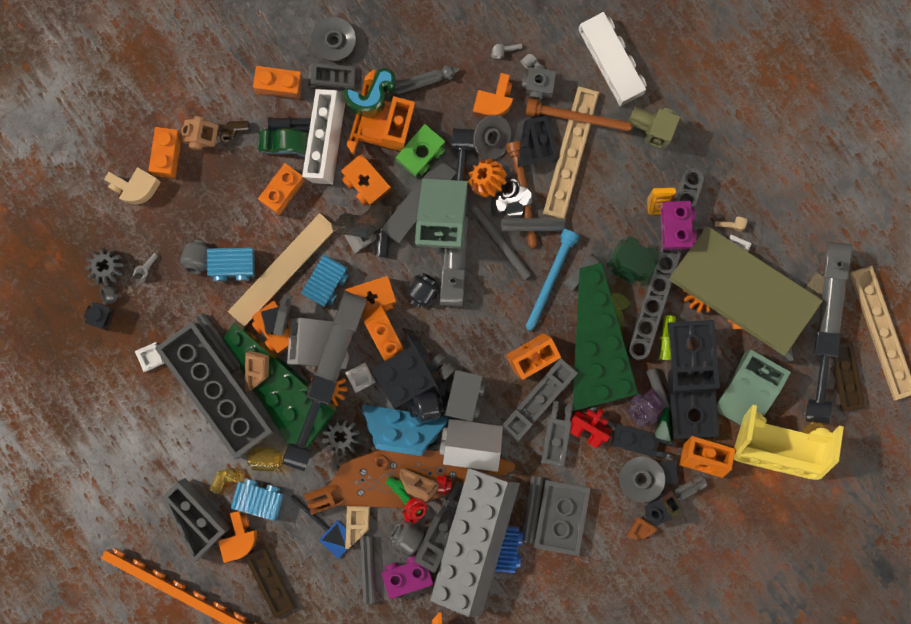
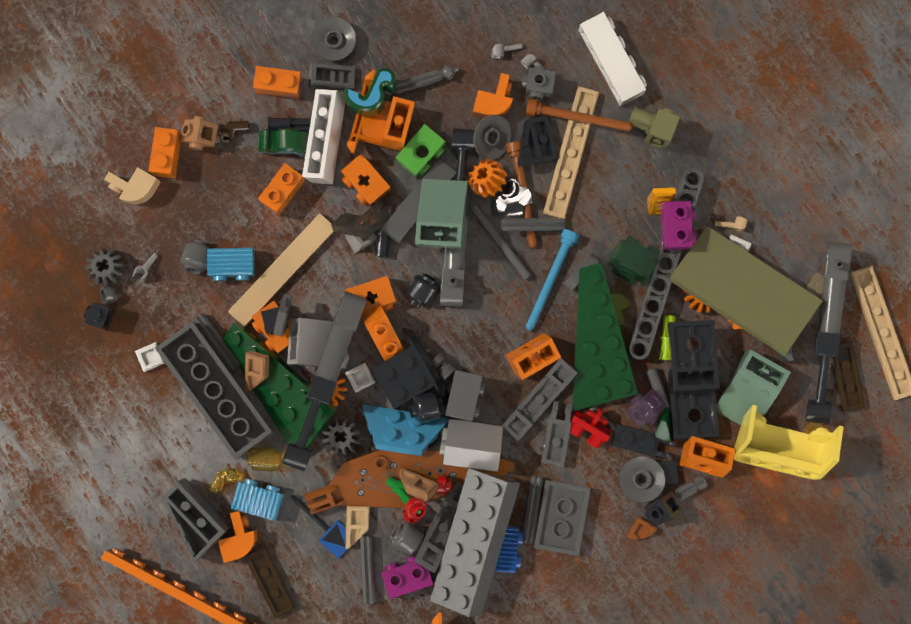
(325, 281): dark azure brick -> none

